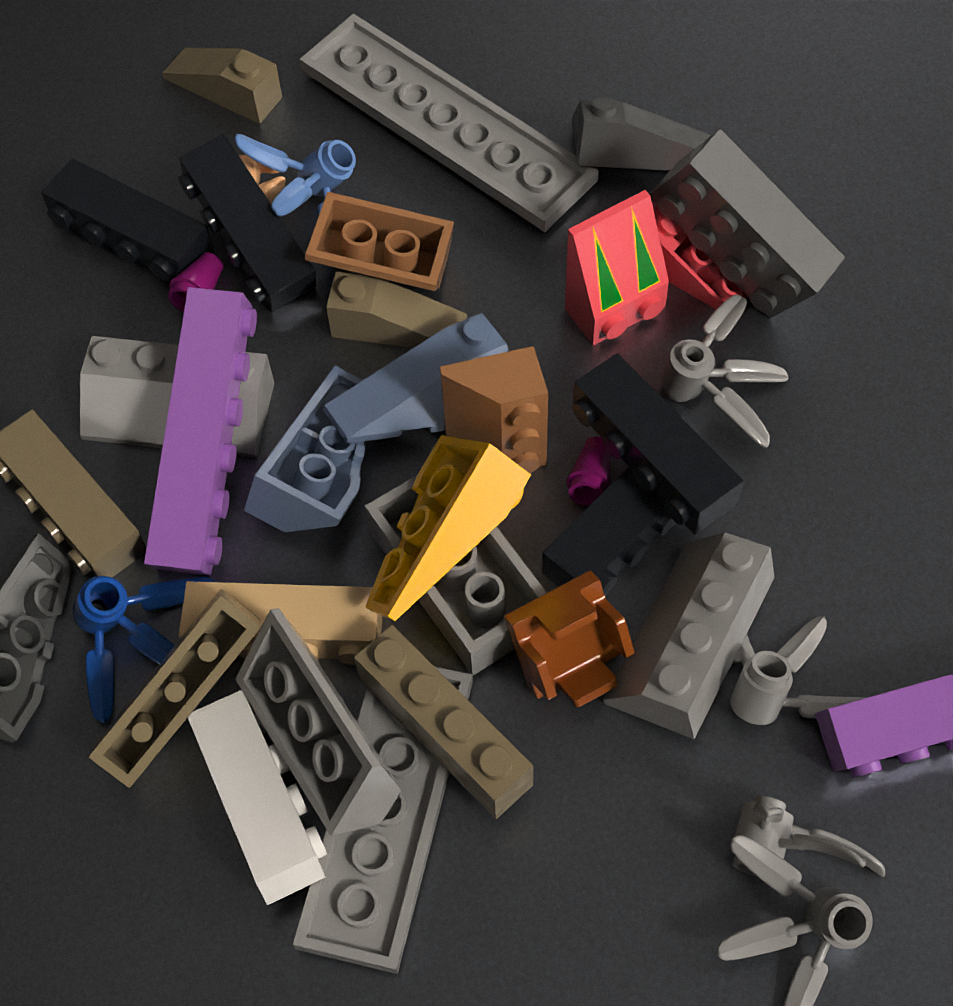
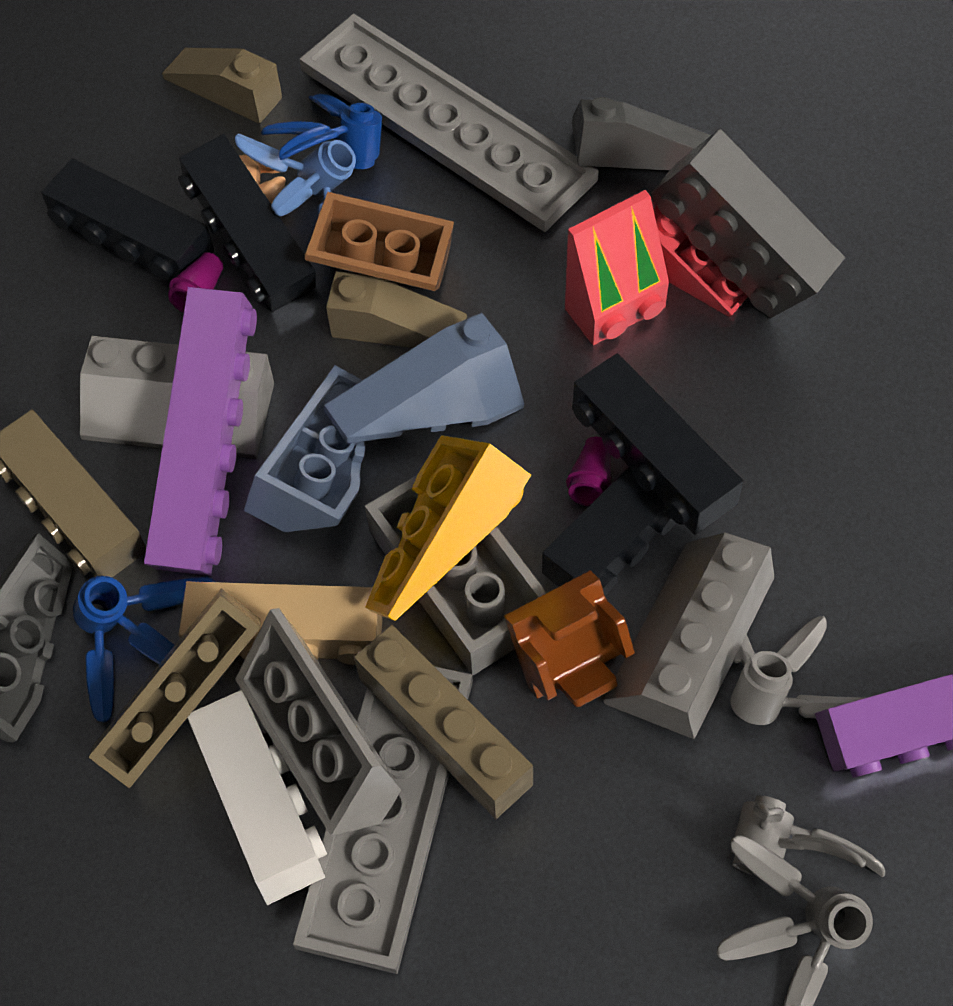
(358, 128): none -> blue plant
(499, 403): medium nougat slope -> none
(693, 363): light grey plant -> none

